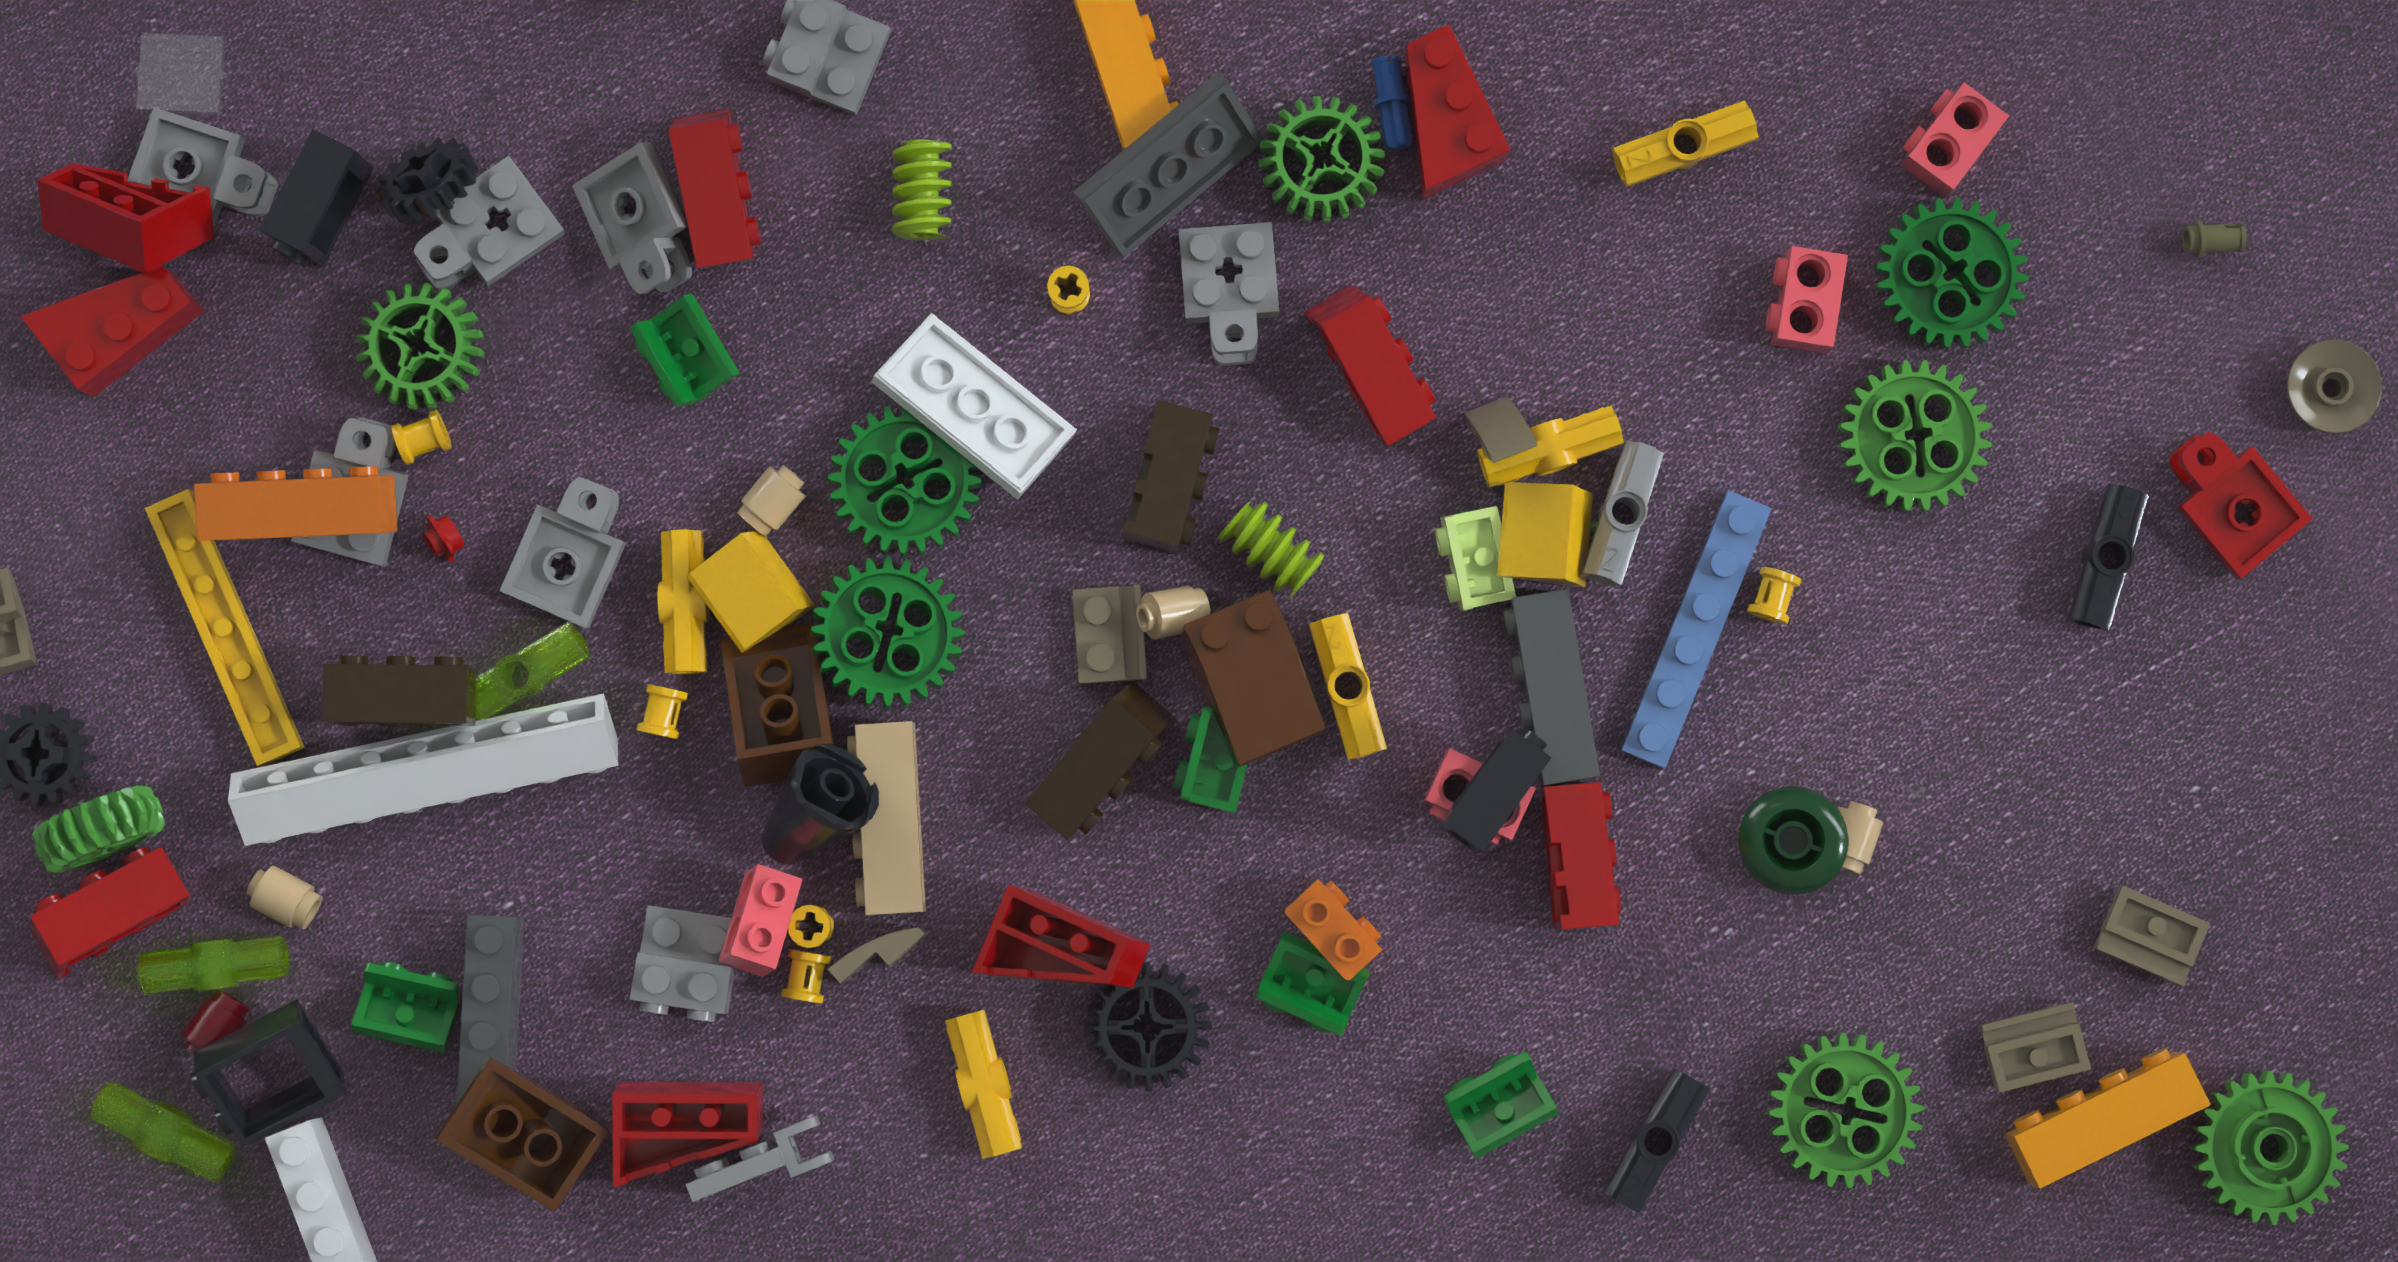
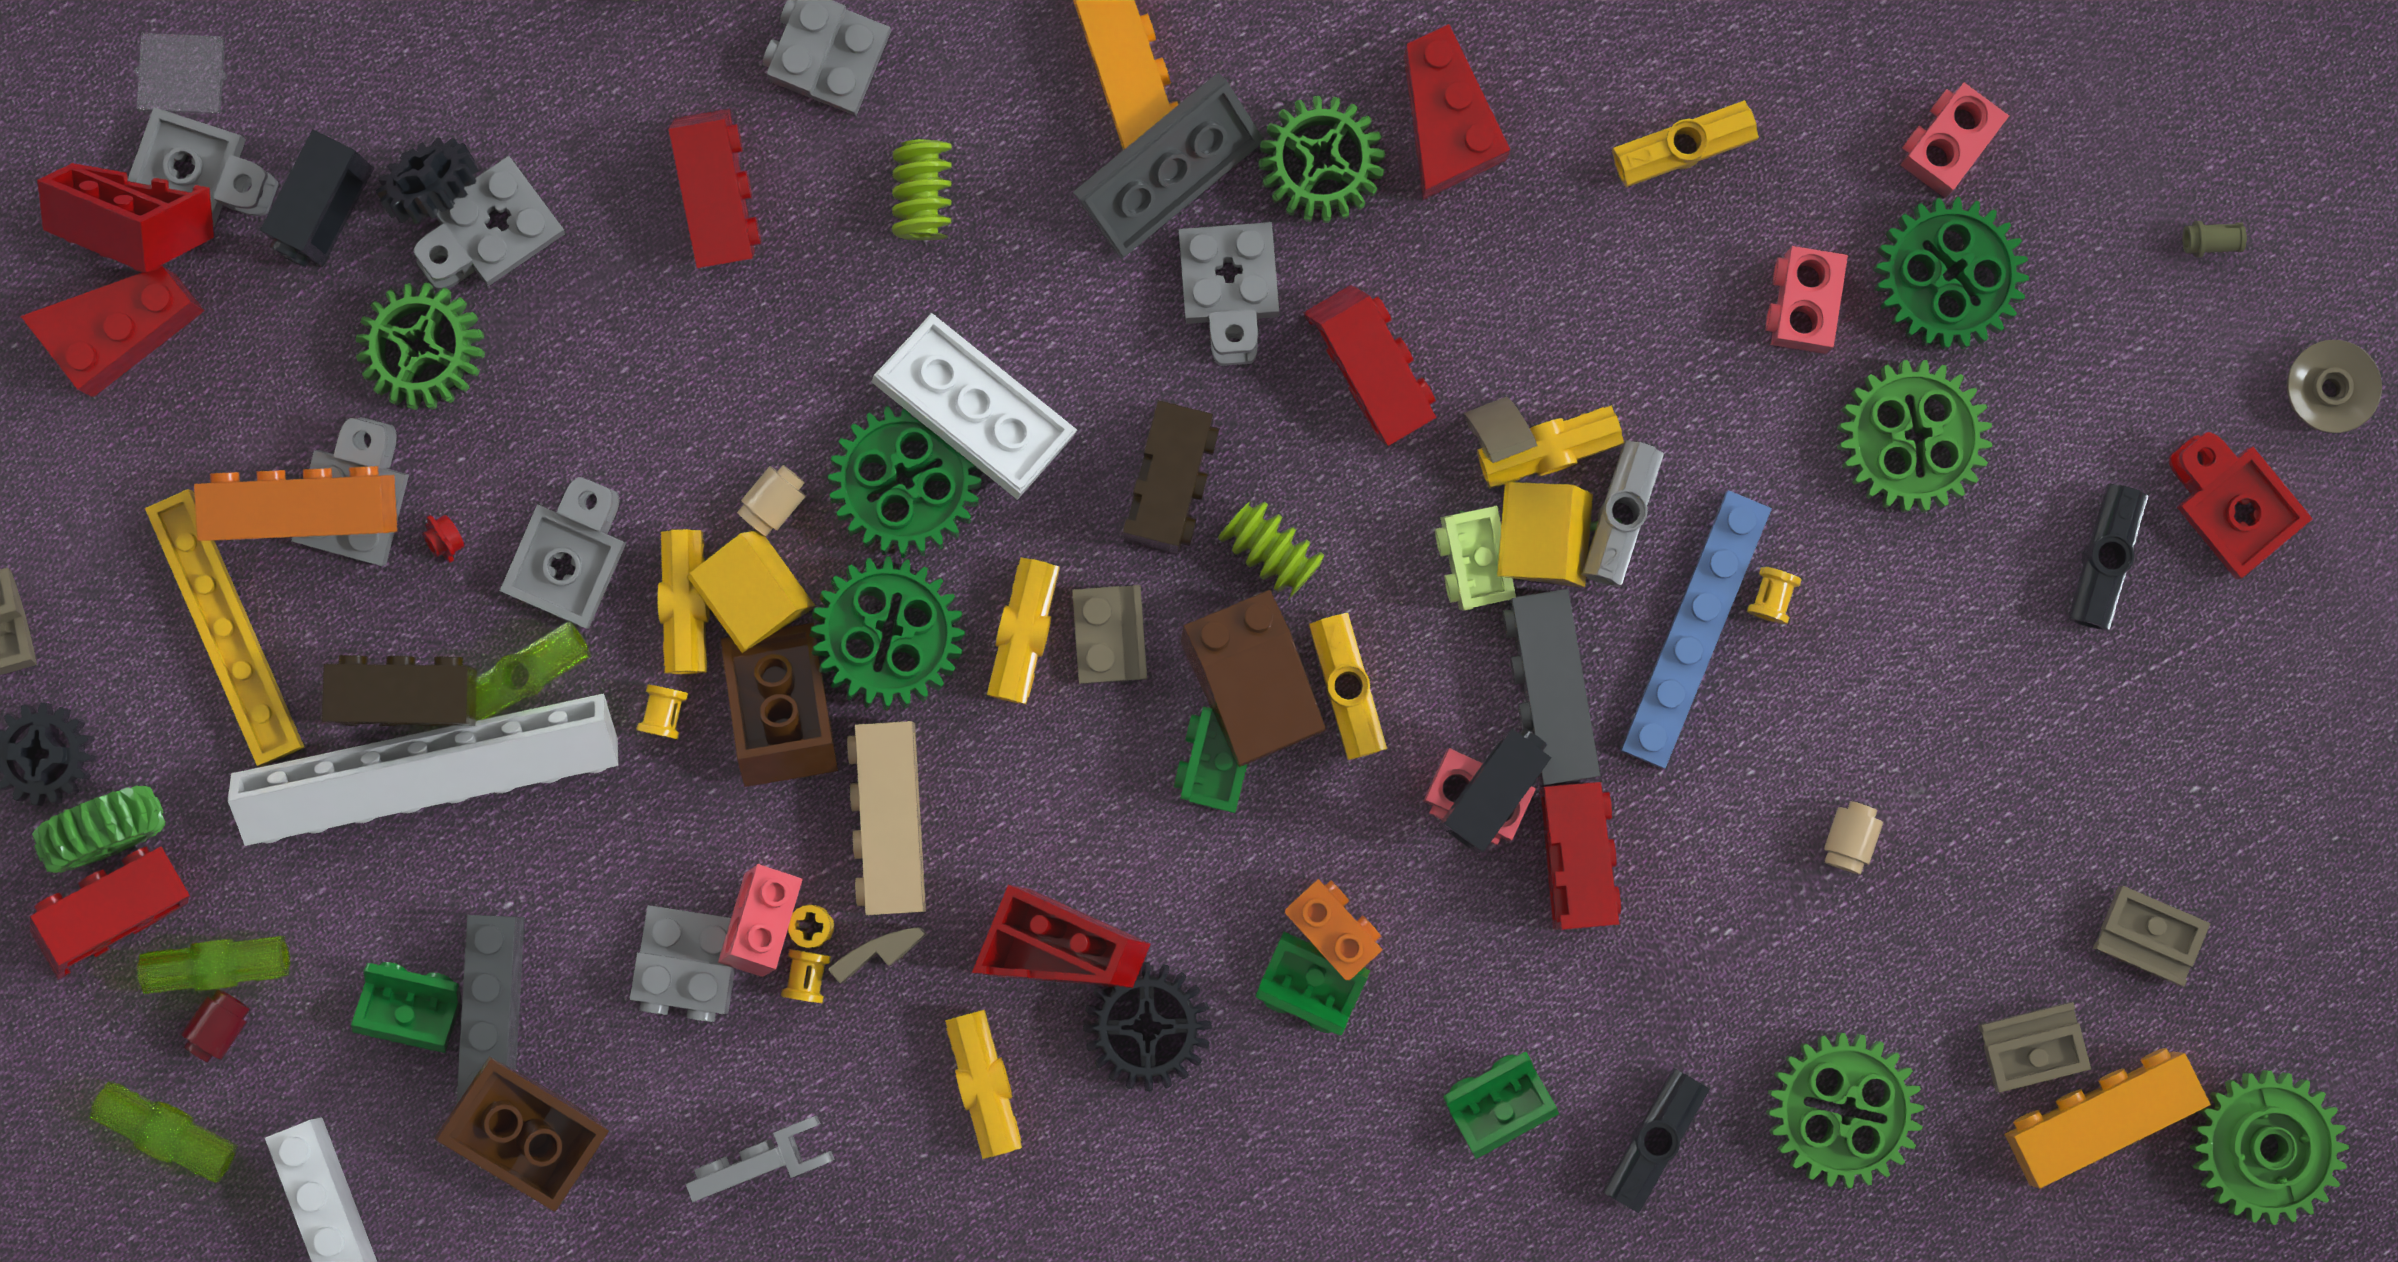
(283, 897): tan brick -> none
(321, 1088): black window -> none
(421, 437): yellow bush -> none
(640, 238): light grey plate -> none
(680, 1122): red wedge -> none
(684, 352): green bracket -> none
(819, 804): black cone -> none
(1023, 631): none -> yellow piece
(1064, 276): yellow bush -> none
(1101, 762): dark brown wedge -> none
(1167, 610): tan brick -> none
(1392, 102): blue axle -> none
(1793, 840): dark green hat -> none

